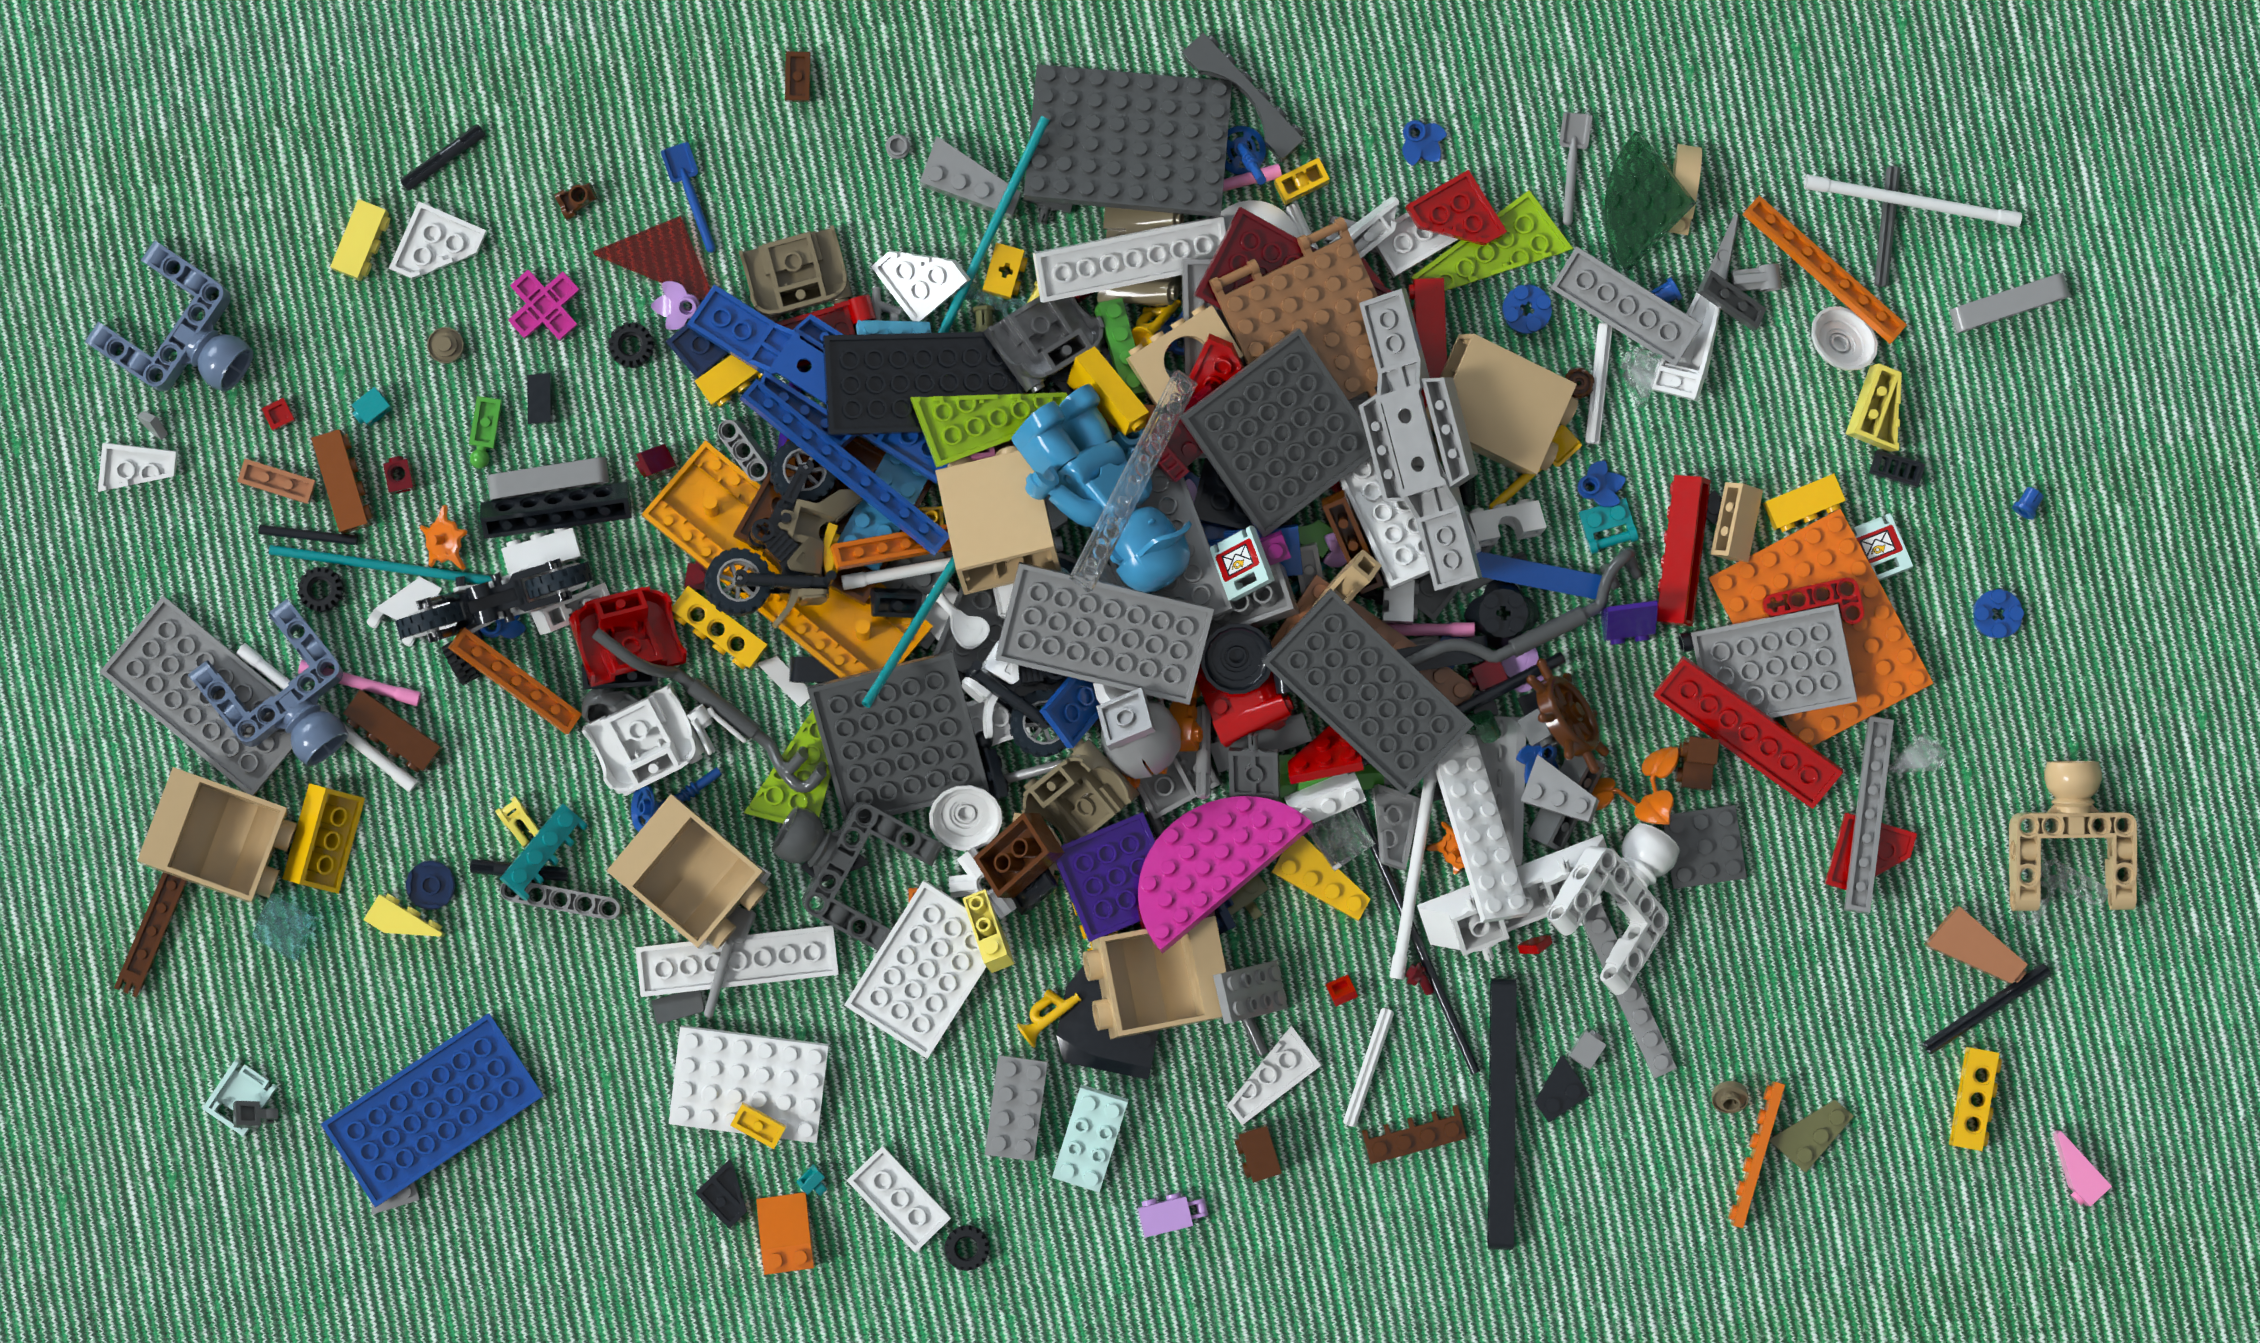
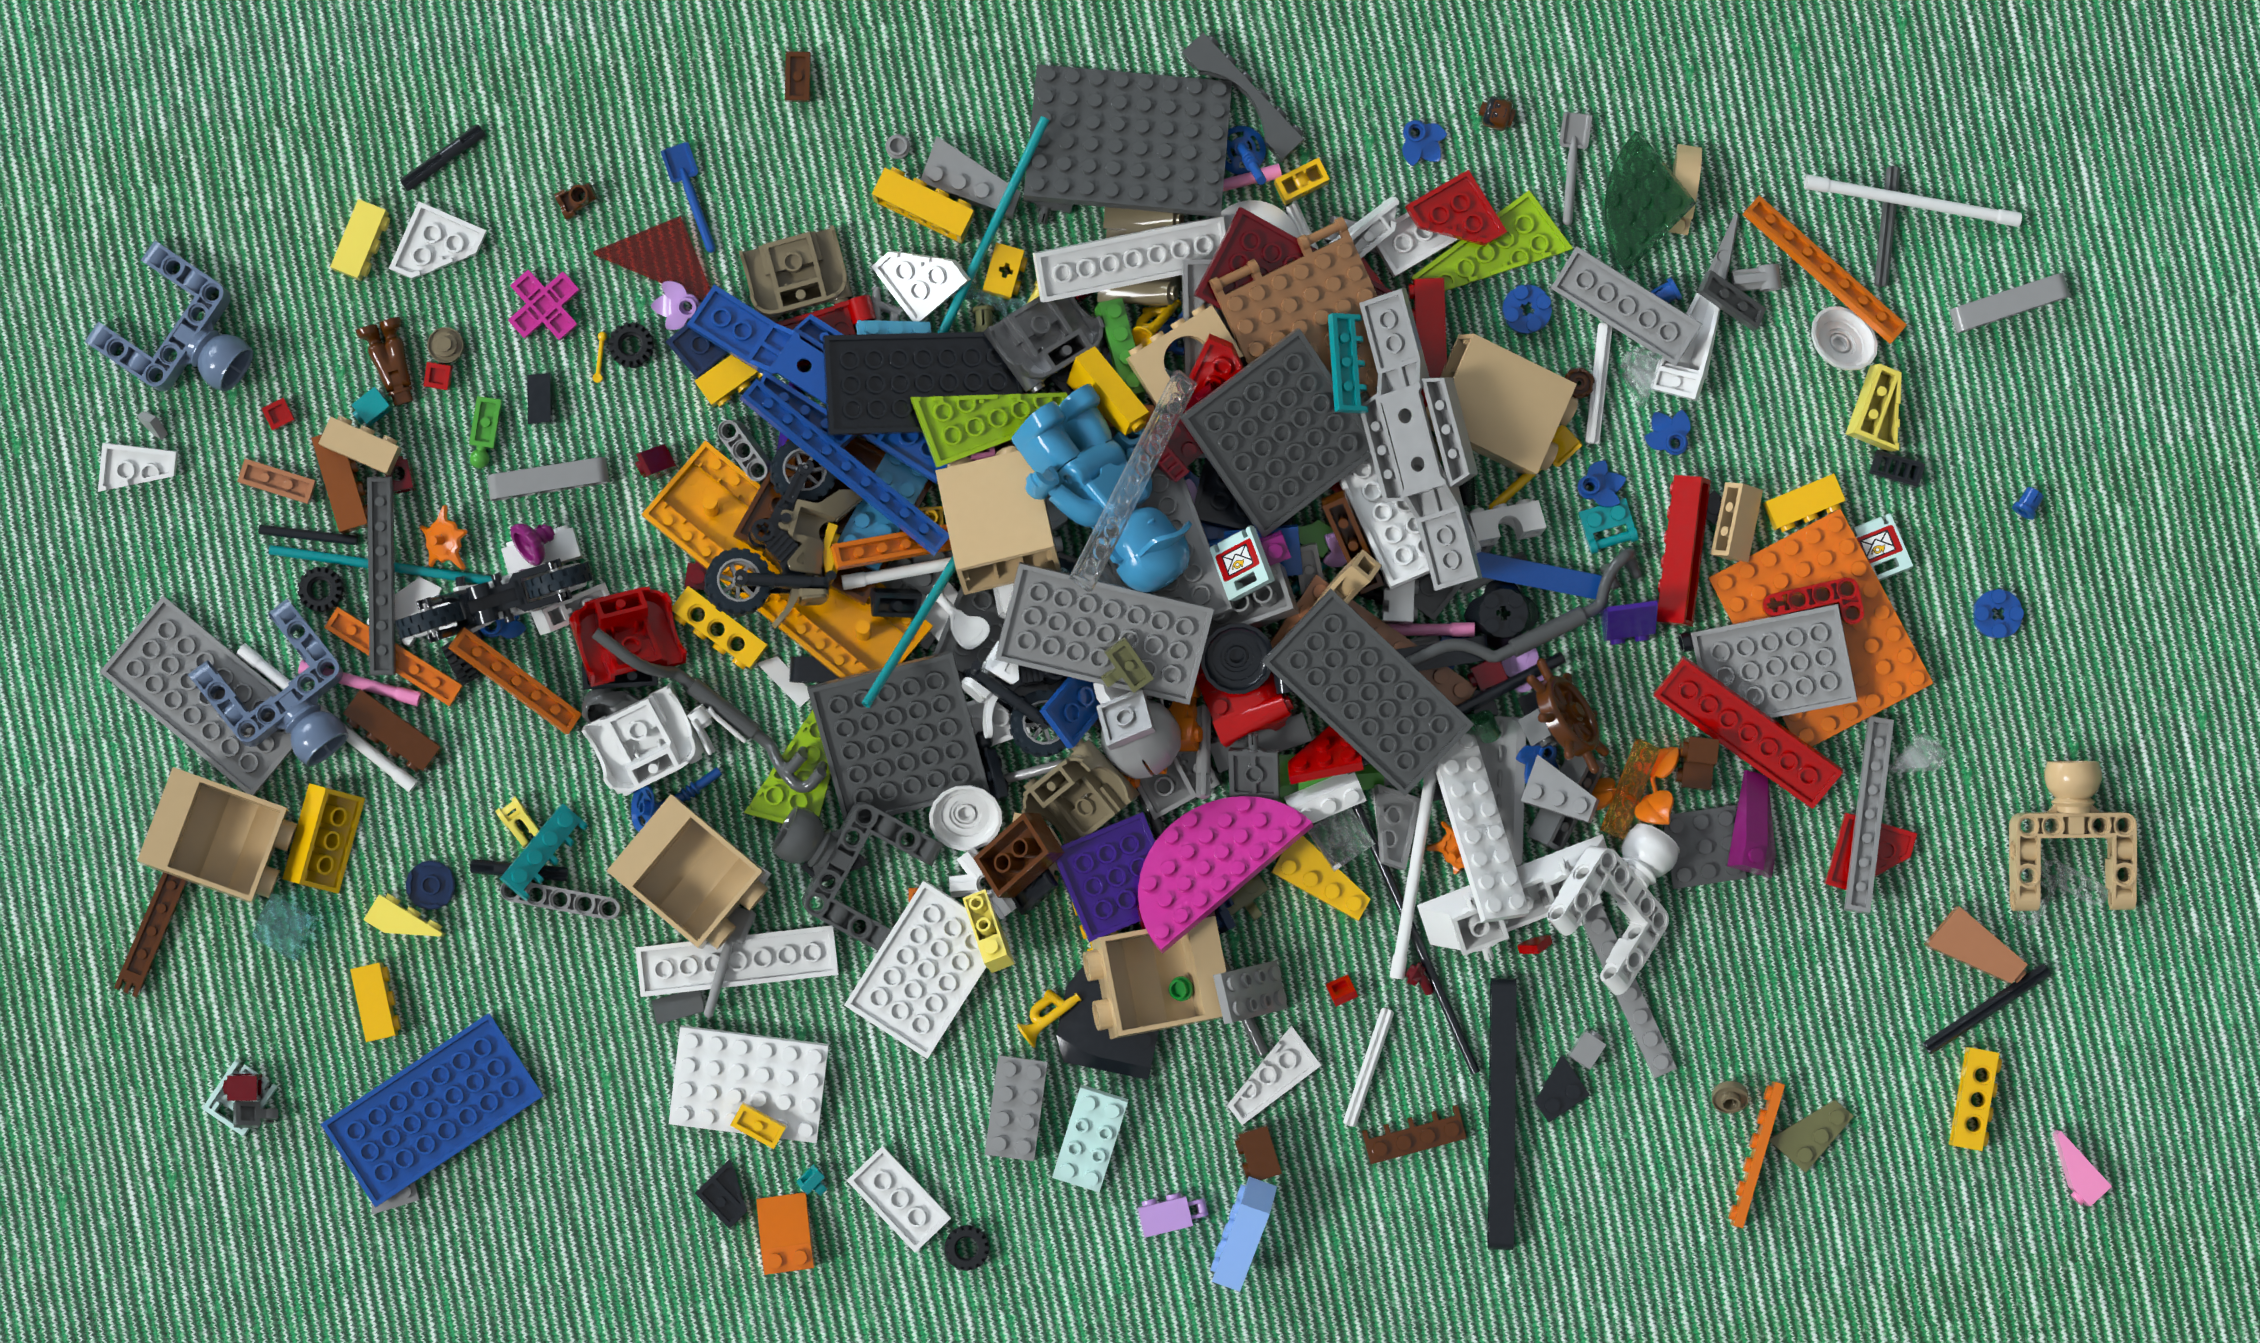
(243, 1087): none -> dark red brick
(360, 444): none -> tan brick
(375, 1001): none -> yellow brick
(381, 575): none -> dark grey tile
(389, 358): none -> reddish brown piece
(407, 664): none -> orange plate
(438, 375): none -> red plate
(531, 541): none -> magenta hair
(555, 510): black brick -> none
(597, 377): none -> yellow hinge
(923, 205): none -> yellow slope
(1127, 666): none -> olive plate
(1181, 988): none -> green plate
(1242, 1233): none -> light blue brick
(1346, 363): none -> teal hinge
(1497, 113): none -> reddish brown head
(1630, 789): none -> clear orange plate
(1667, 429): none -> blue plate
(1753, 831): none -> magenta wedge

